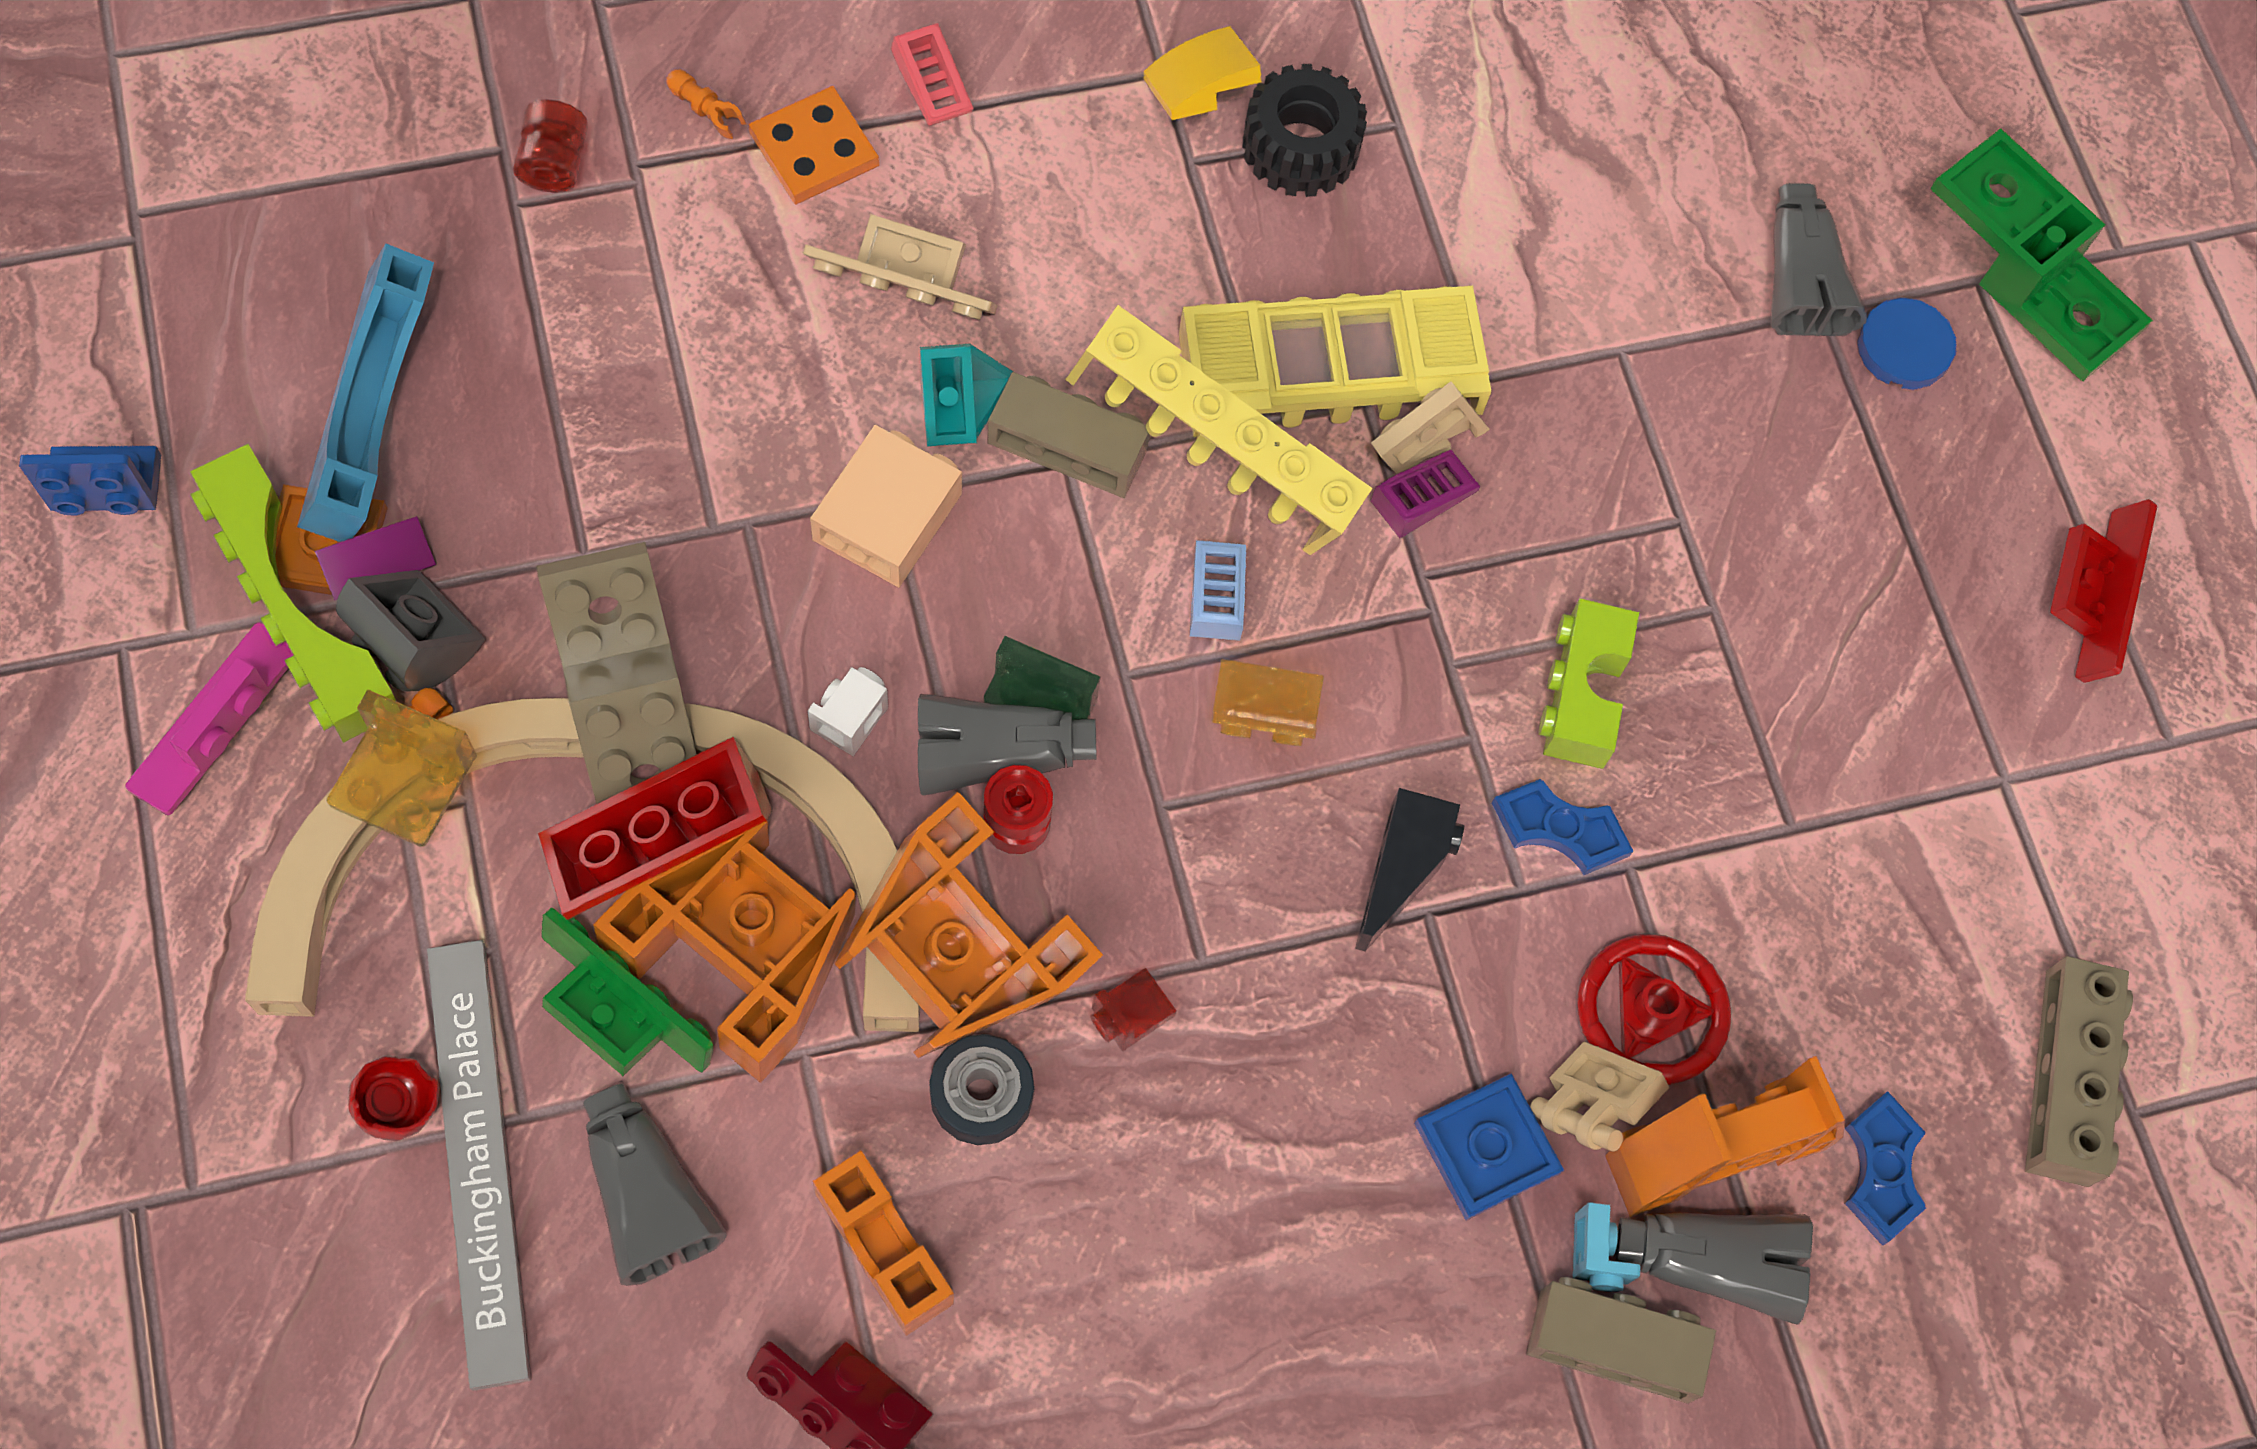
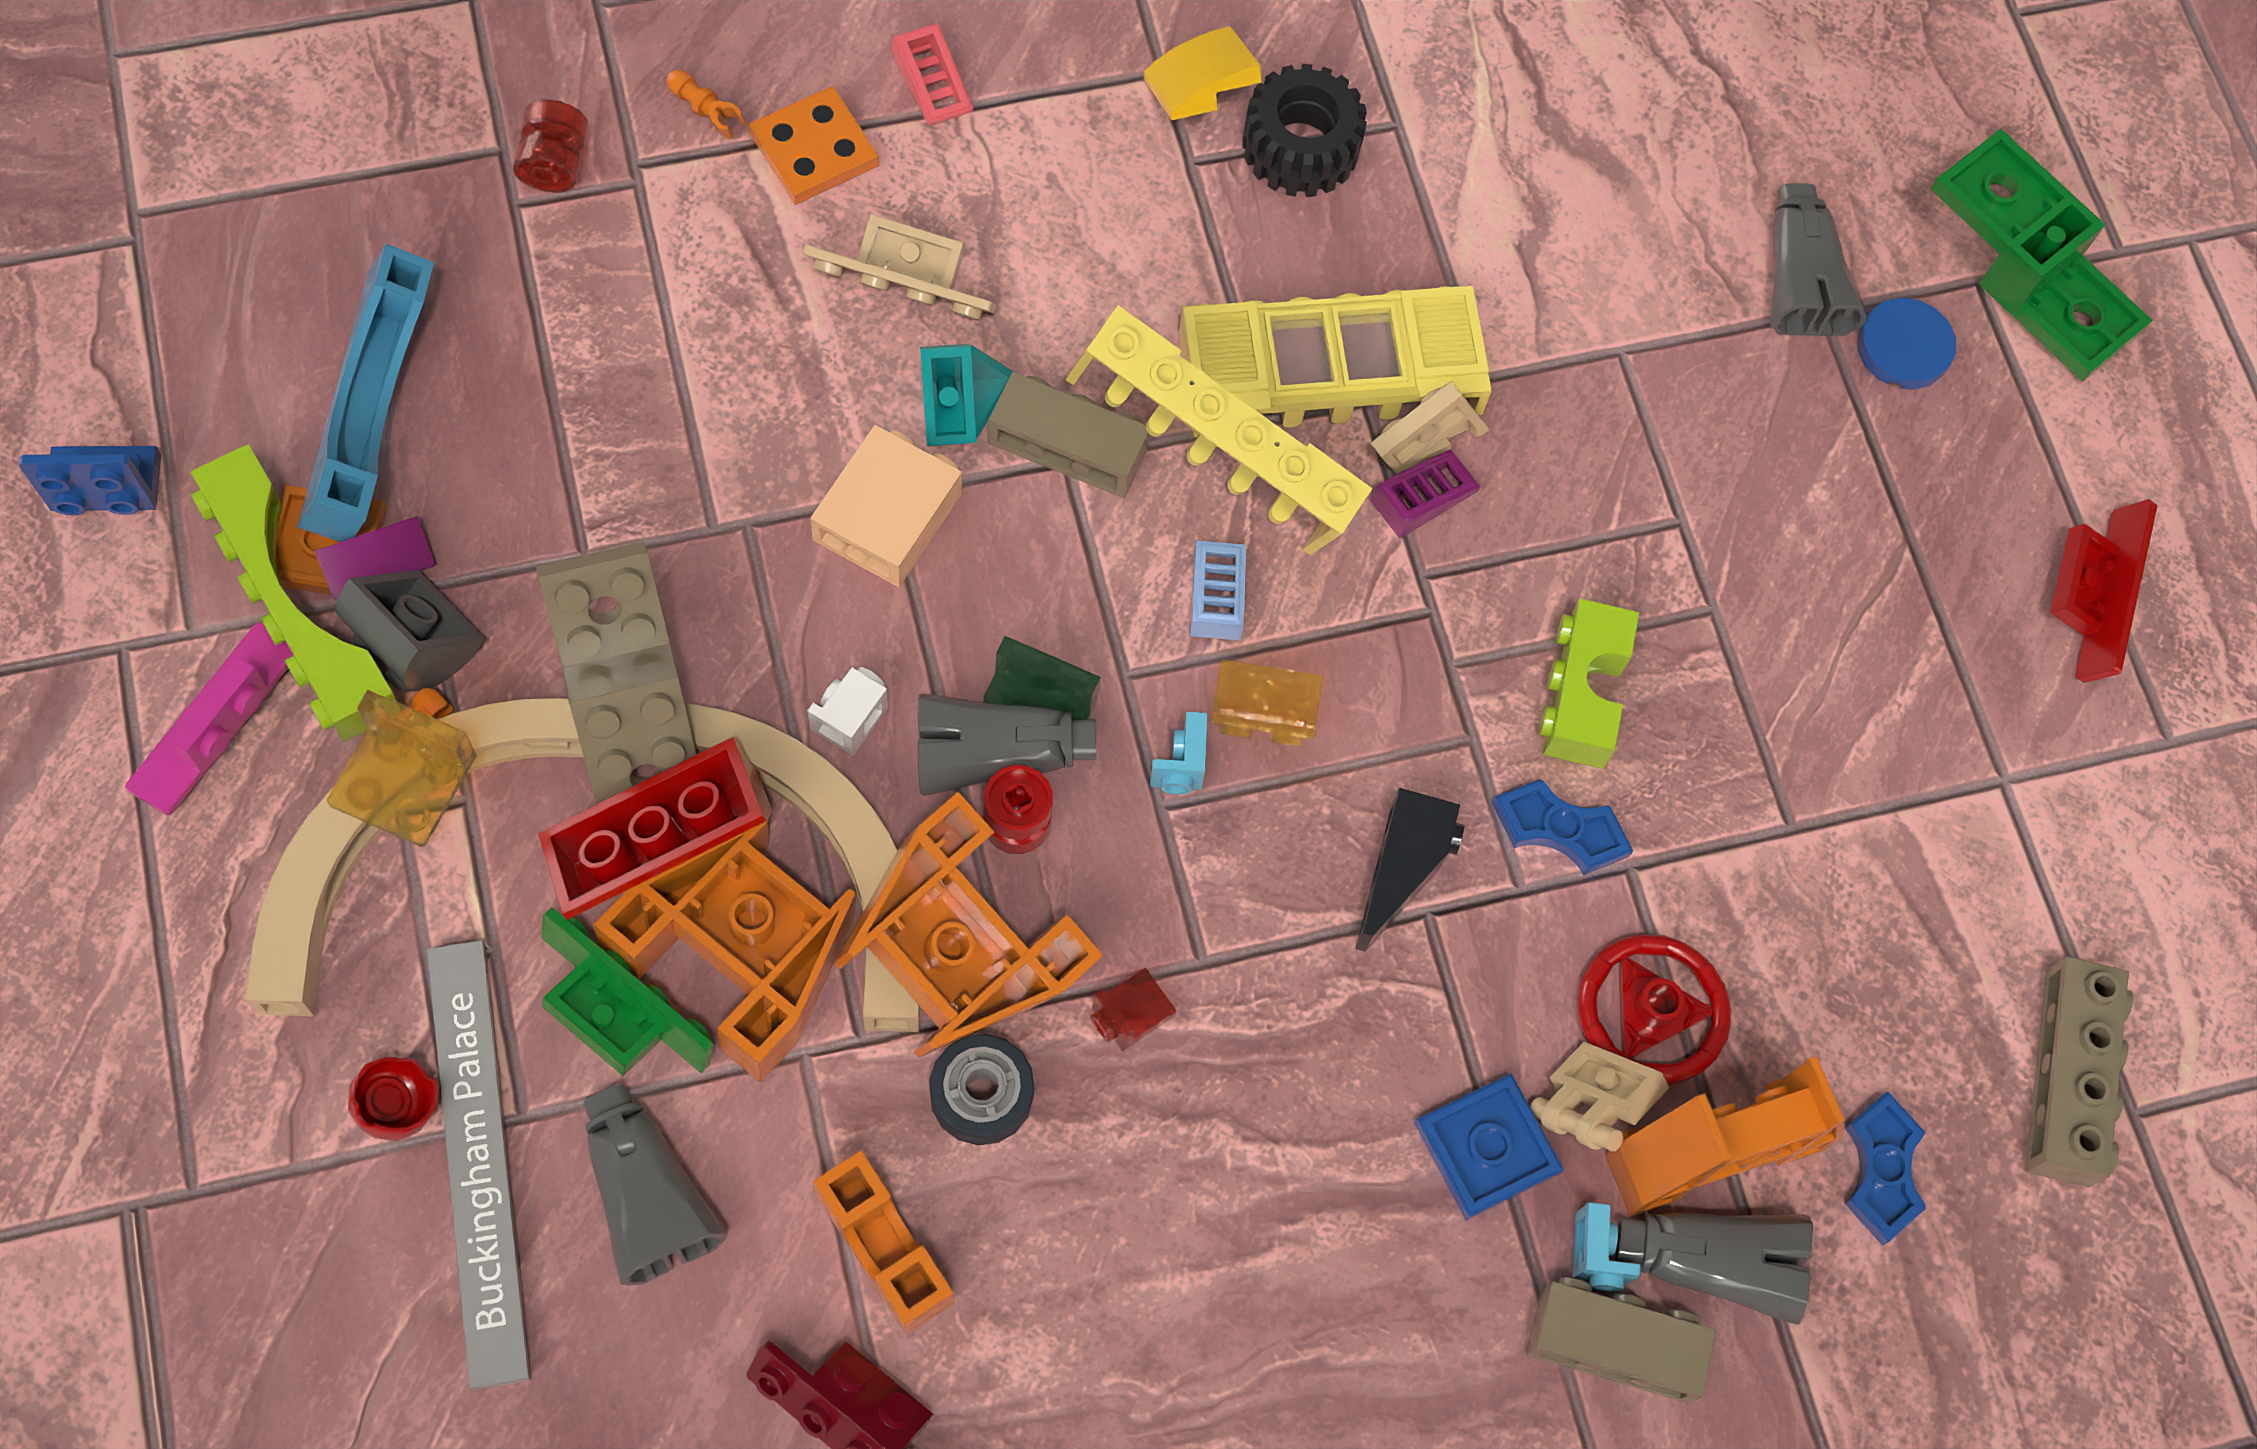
(1187, 765): none -> medium azure bracket

